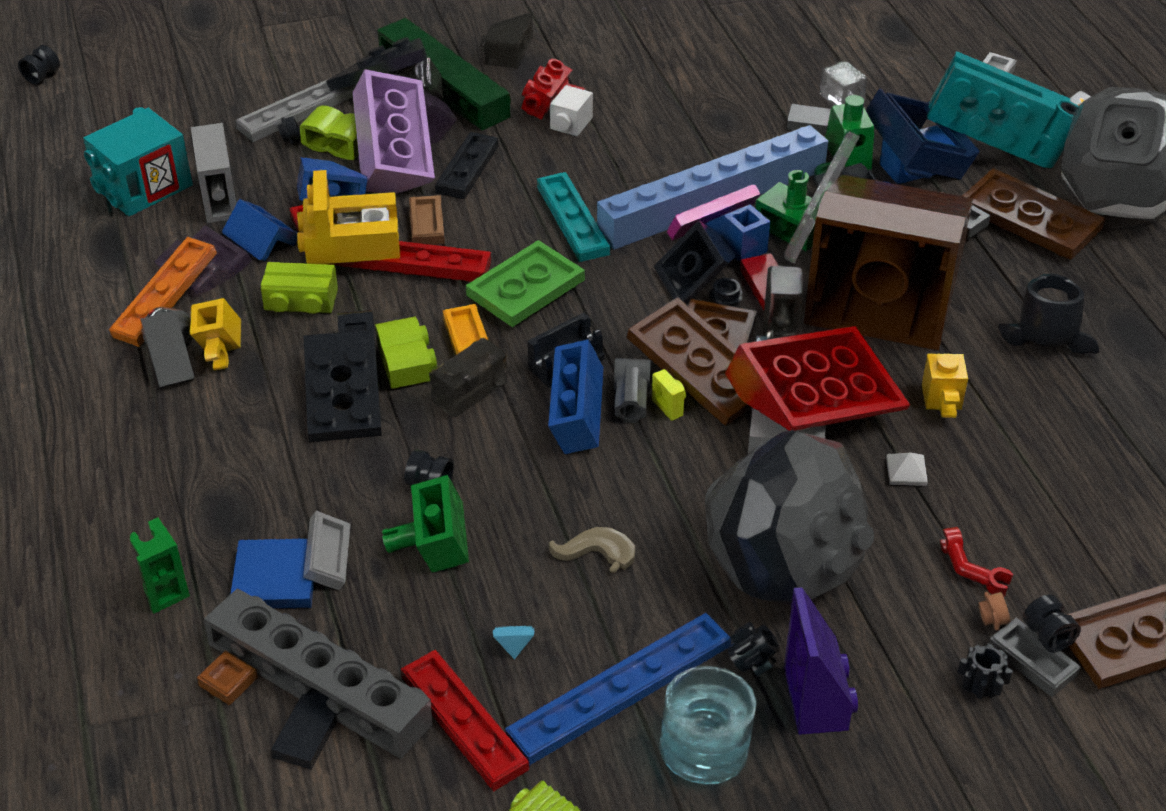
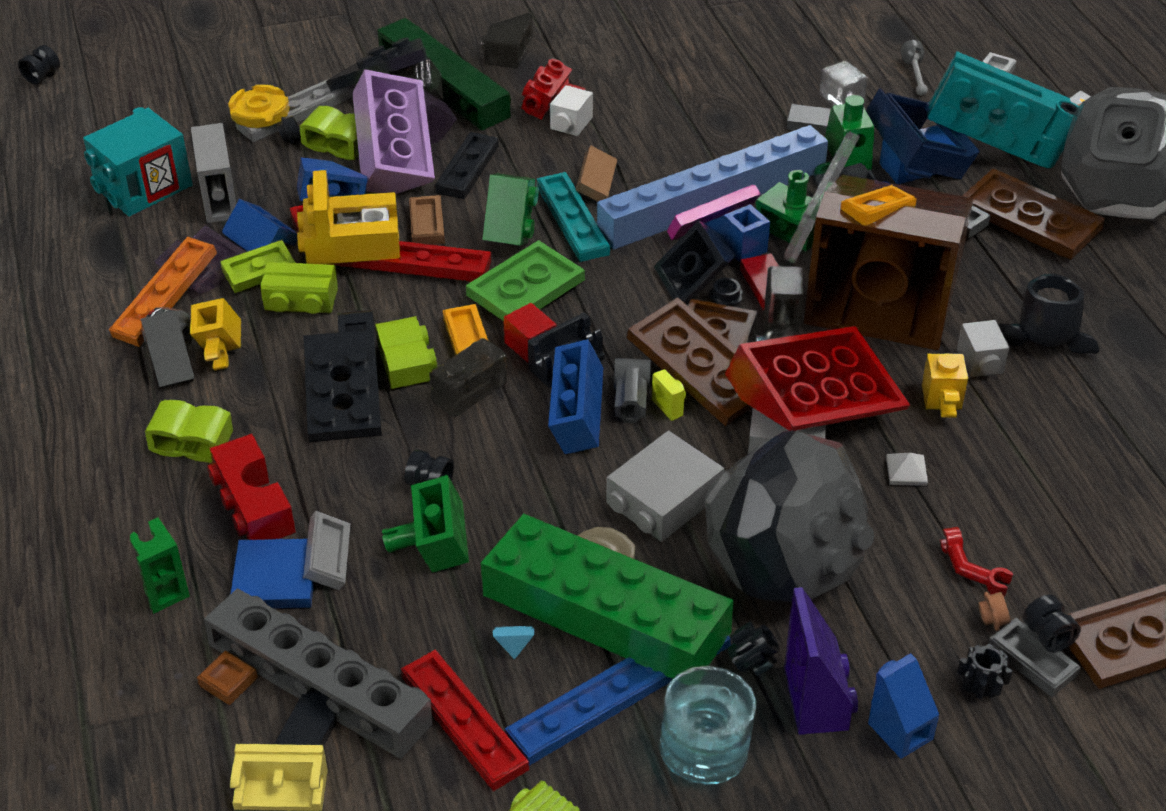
(187, 430): none -> lime brick
(241, 471): none -> red arch
(249, 268): none -> lime plate
(259, 107): none -> yellow tile
(279, 777): none -> light yellow hinge
(510, 209): none -> green brick
(524, 325): none -> red brick
(596, 174): none -> medium nougat tile
(606, 597): none -> green brick
(662, 485): none -> light grey brick
(868, 214): none -> light orange tile
(903, 706): none -> blue slope
(909, 56): none -> hinge
(983, 348): none -> light grey brick

